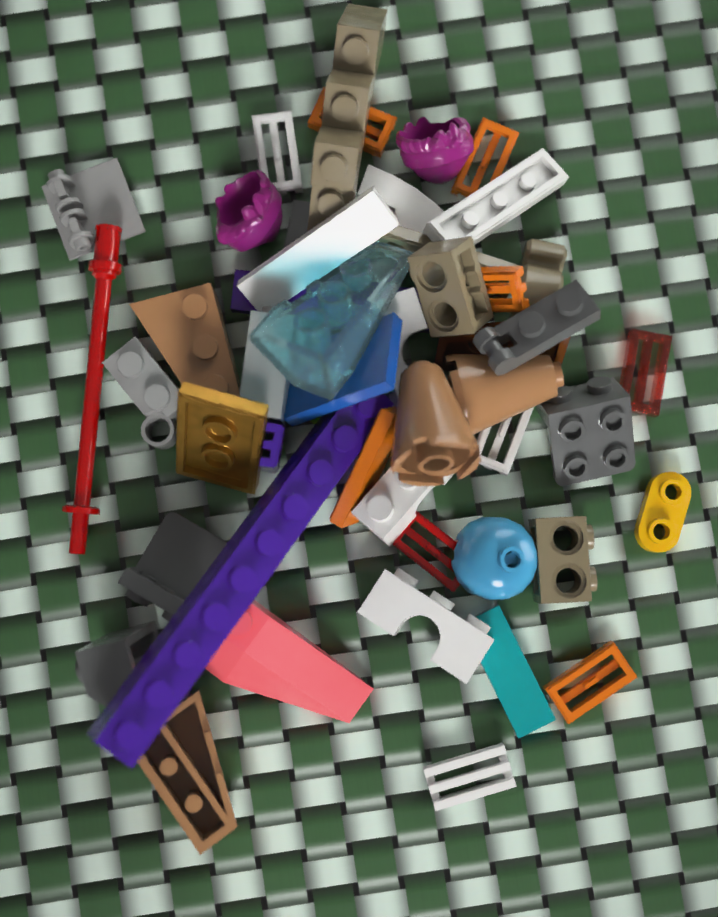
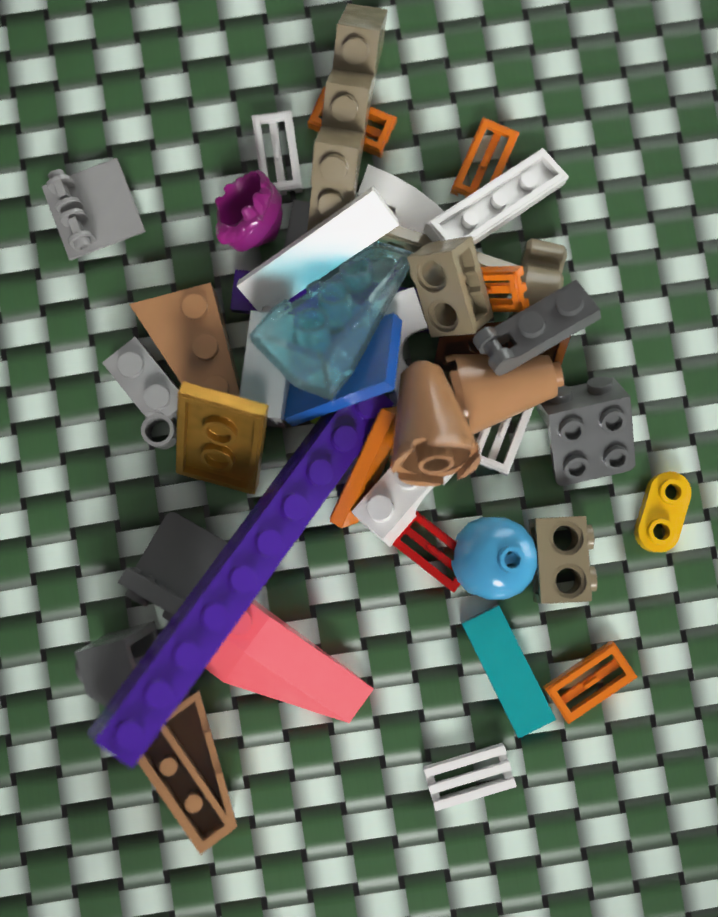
(104, 270): red bar -> none
(272, 448): dark purple tile -> none
(435, 149): magenta hair -> none
(461, 641): white arch -> none
(648, 338): clear red tile -> none

